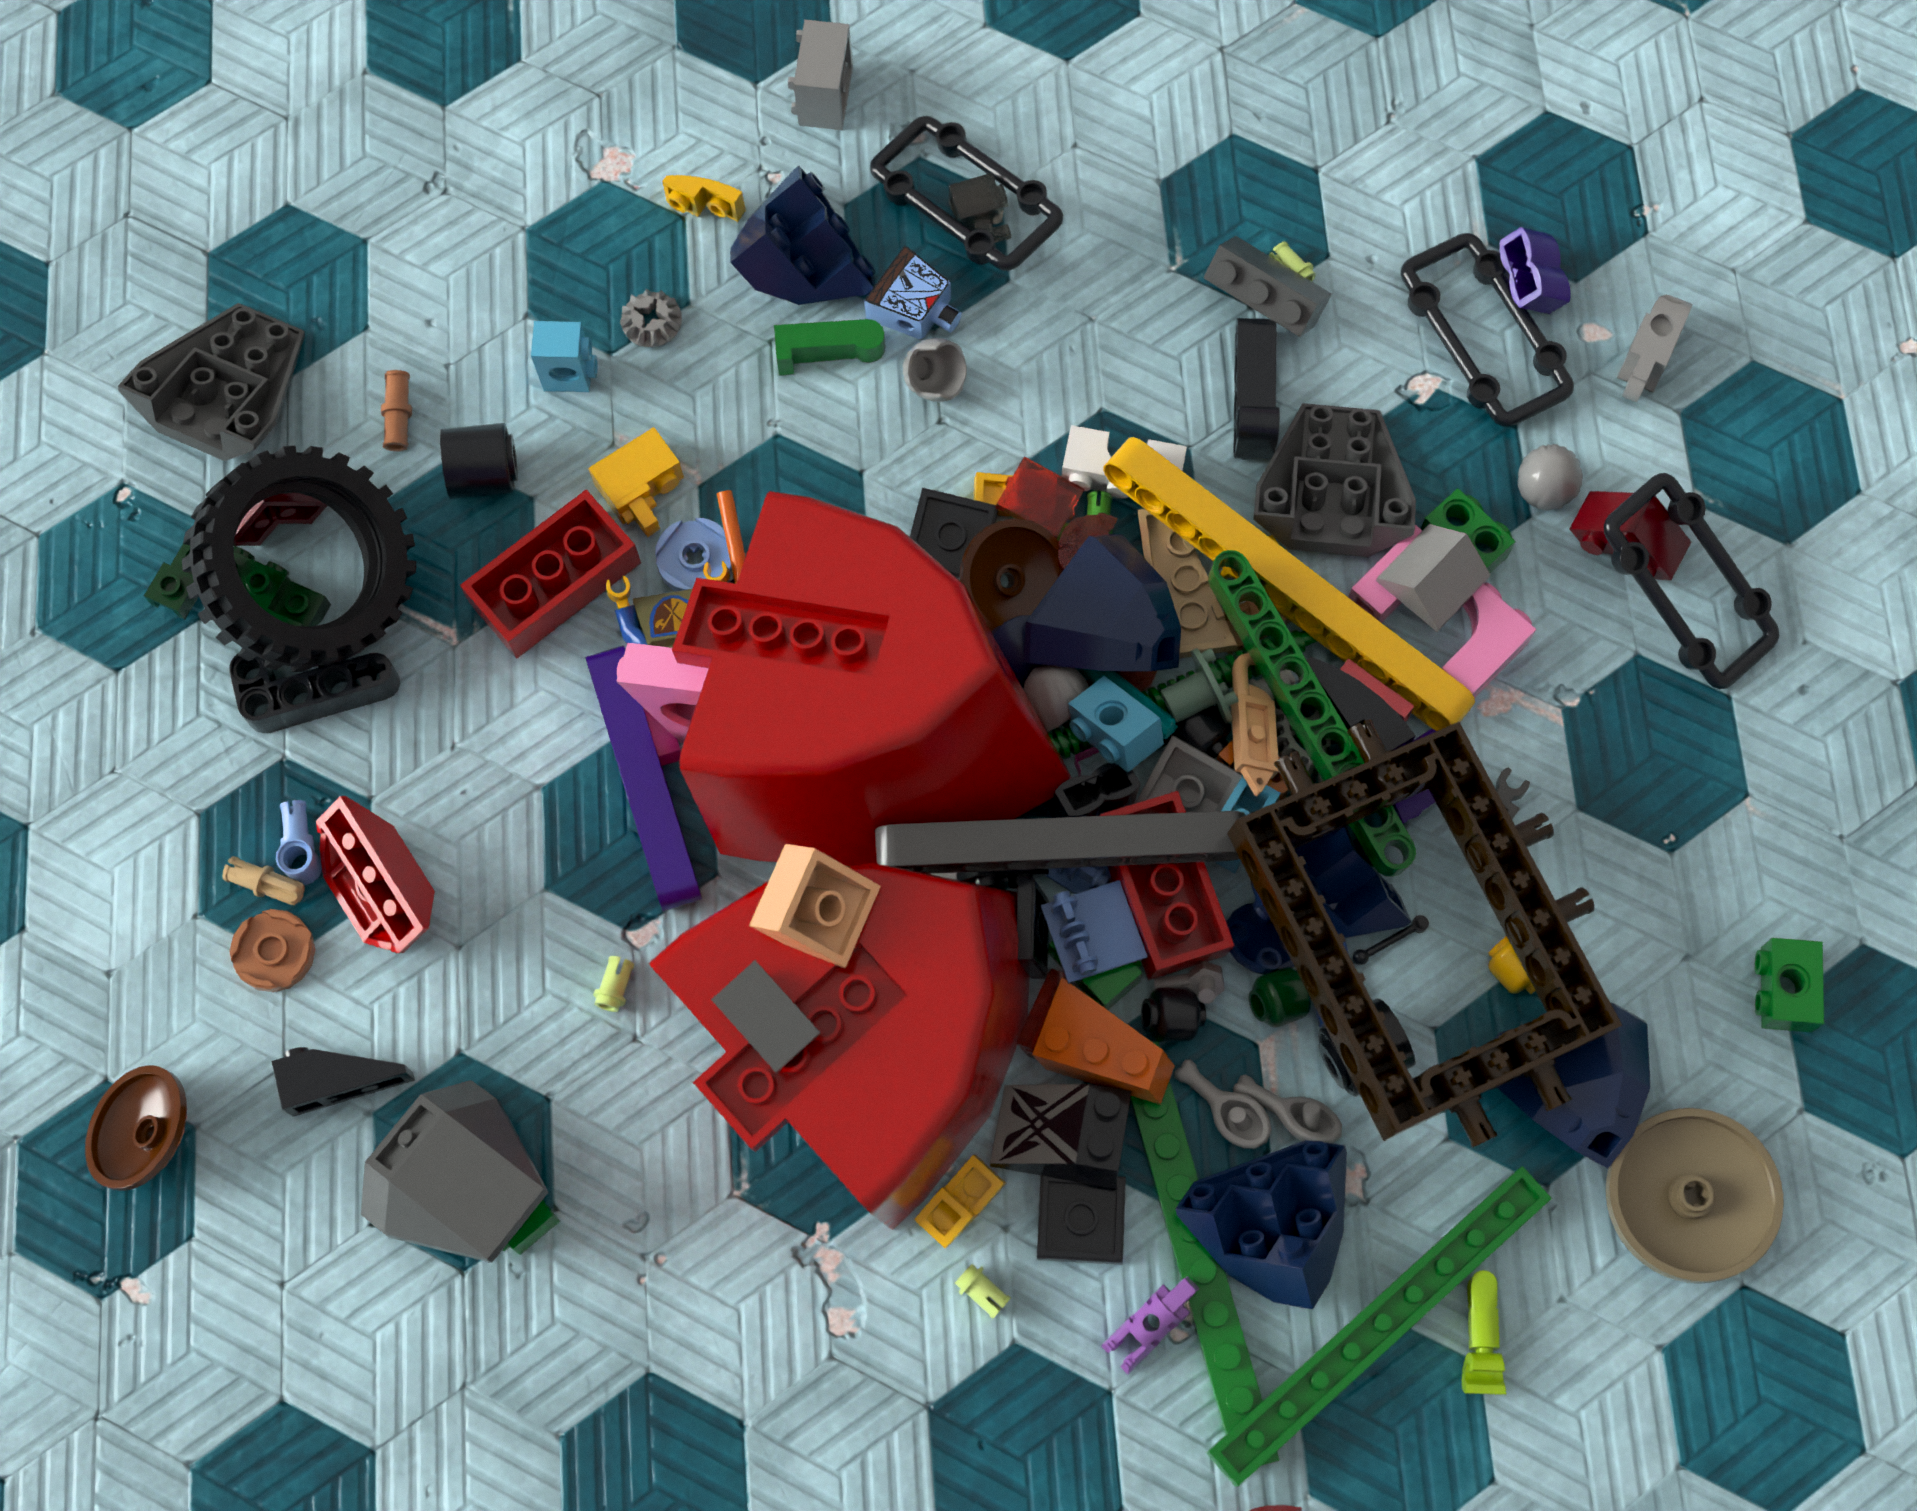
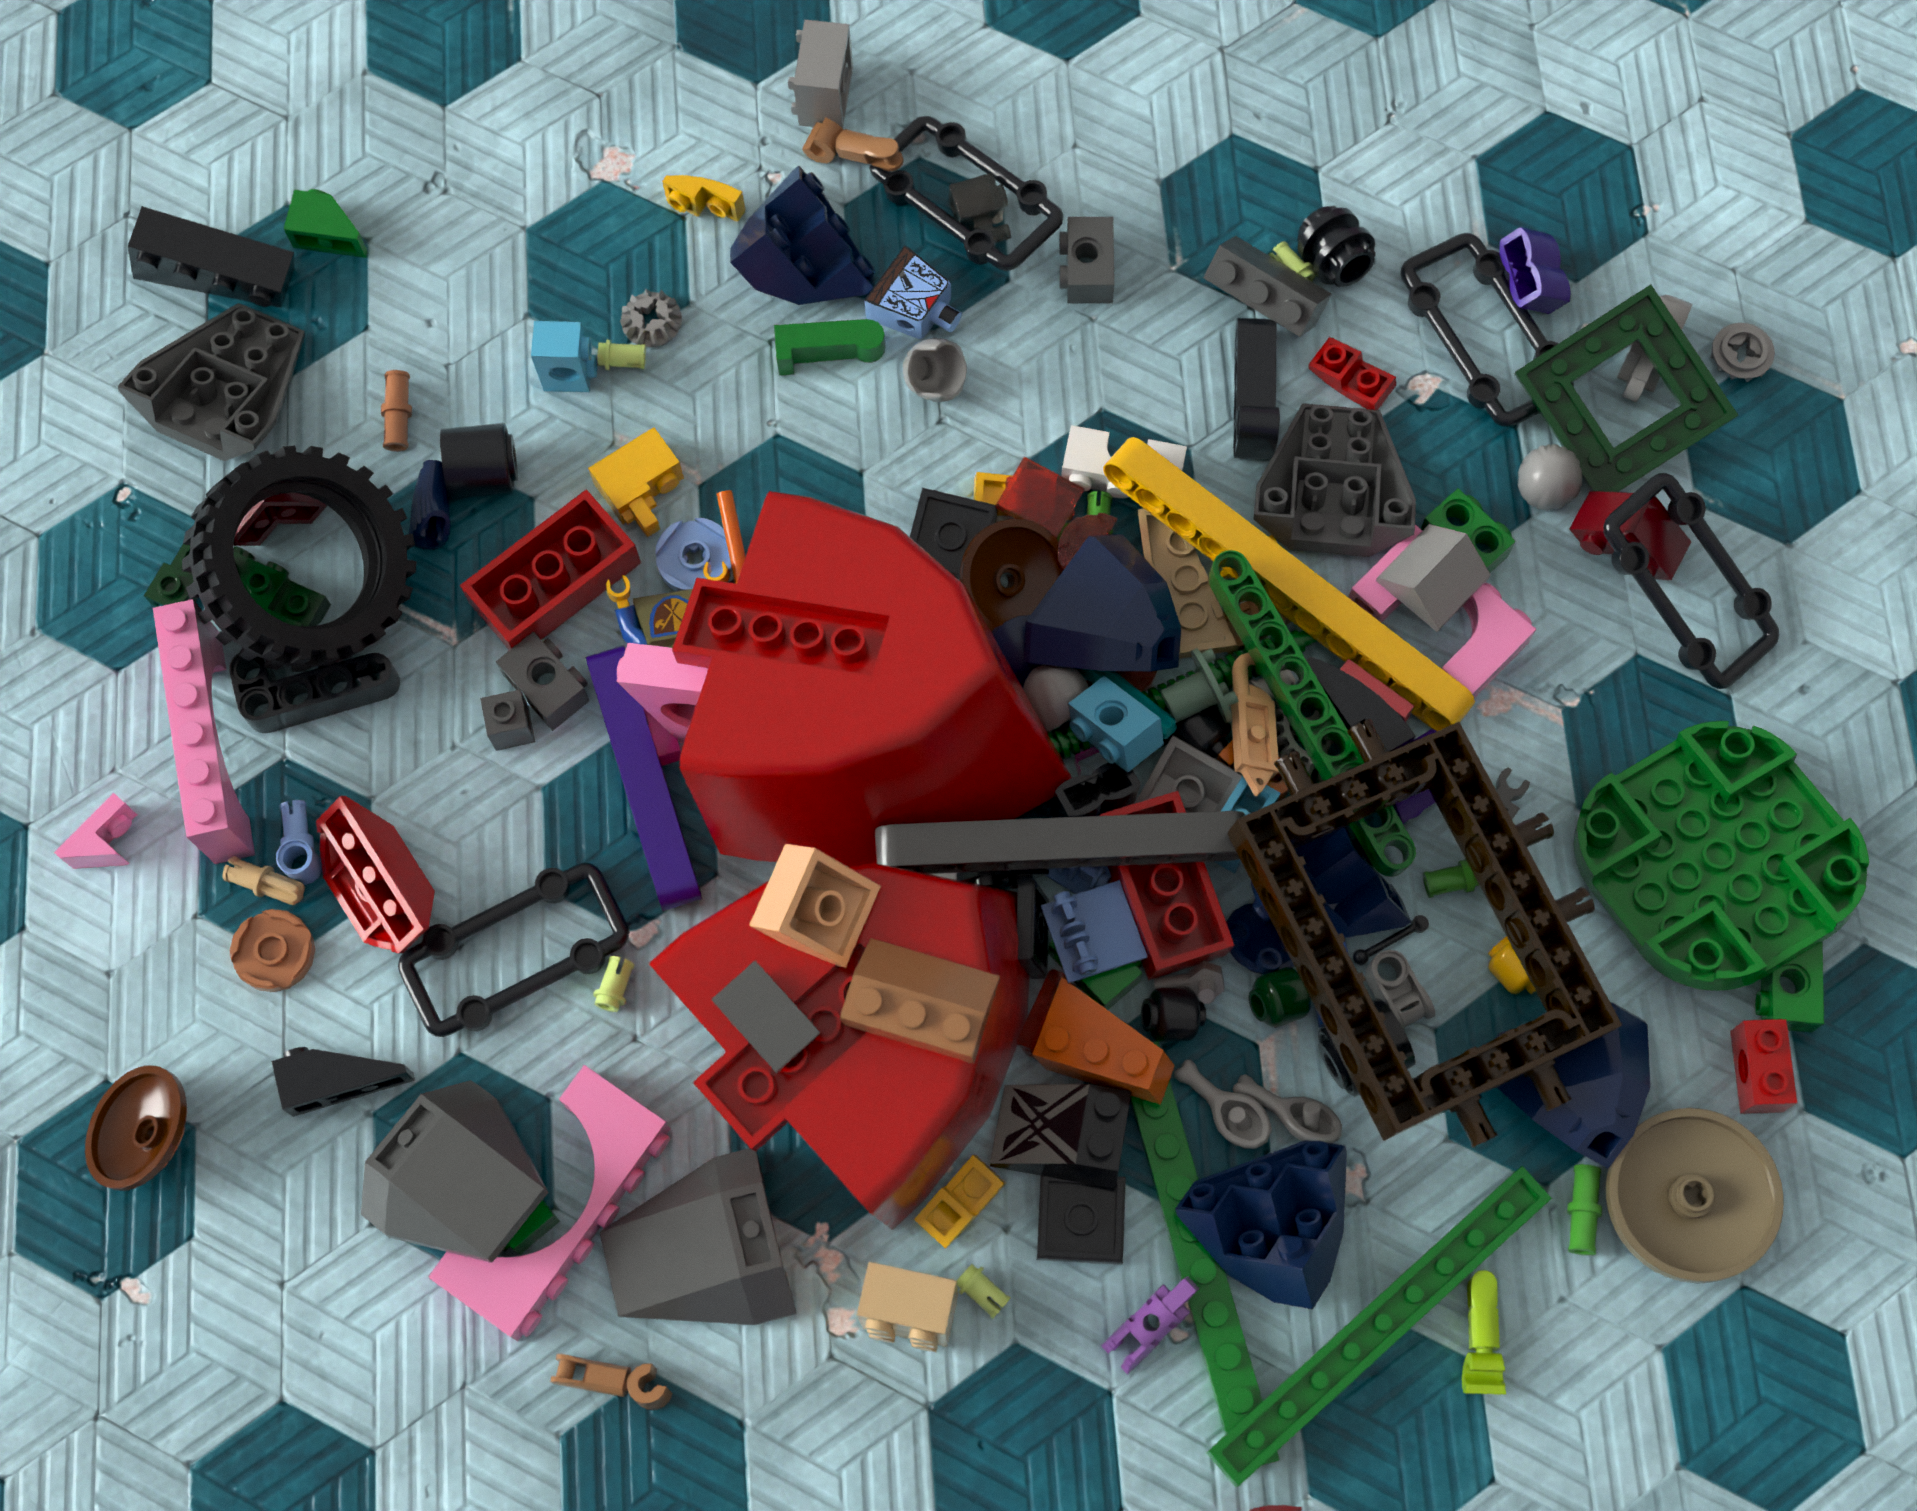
(90, 842): none -> bright pink slope
(208, 260): none -> black wedge
(208, 801): none -> bright pink arch
(321, 225): none -> green slope
(430, 508): none -> dark blue piece
(442, 942): none -> black bar
(507, 720): none -> dark grey brick
(517, 1287): none -> bright pink arch
(551, 701): none -> dark grey brick
(612, 1380): none -> medium nougat piece
(621, 355): none -> yellowish green pin
(701, 1250): none -> dark grey wedge
(830, 138): none -> medium nougat piece
(907, 1306): none -> tan brick
(920, 1000): none -> medium nougat slope
(1090, 239): none -> dark grey brick
(1336, 246): none -> black piece
(1351, 376): none -> red slope
(1401, 992): none -> light grey piece
(1450, 879): none -> bright green pin
(1584, 1210): none -> bright green pin
(1649, 323): none -> dark green plate
(1719, 857): none -> green plate
(1759, 351): none -> light grey gear
(1763, 1066): none -> red brick

